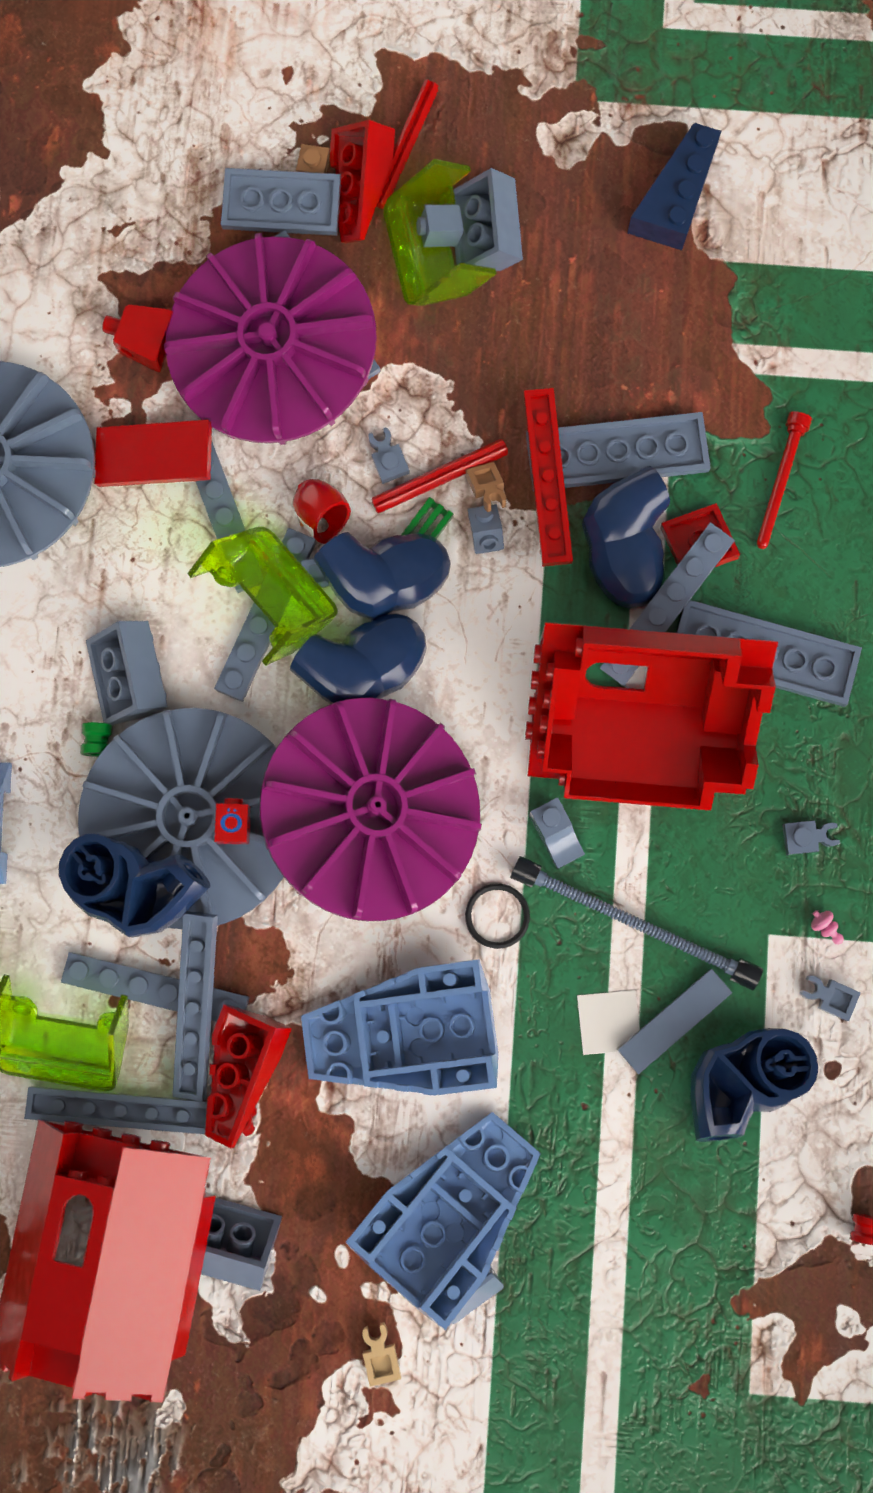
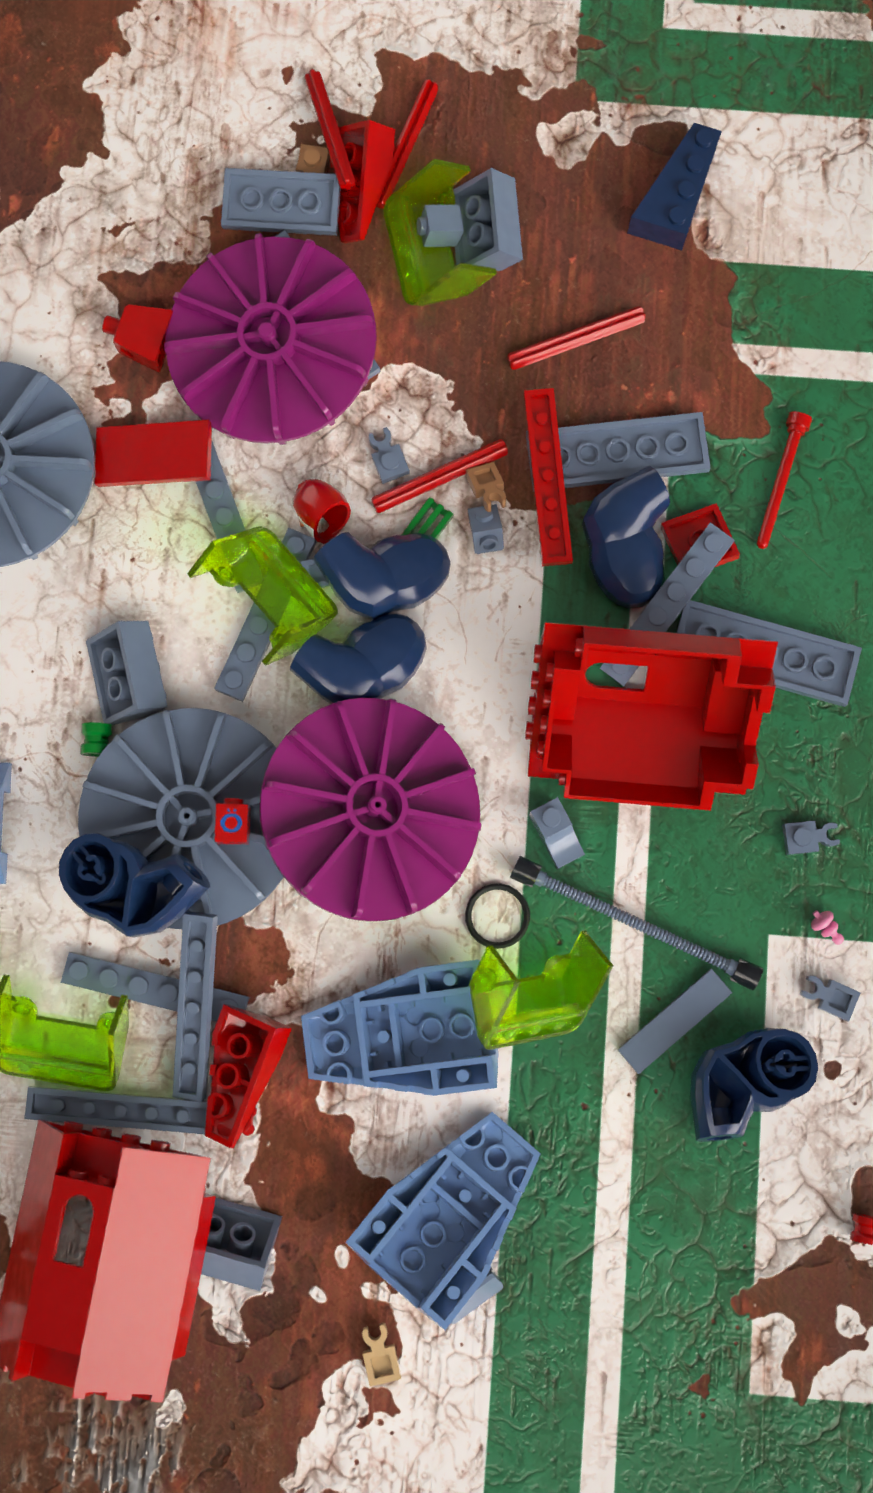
(330, 130): none -> red axle
(538, 1006): none -> clear neon green windscreen
(576, 337): none -> axle
(607, 1020): white sticker -> none

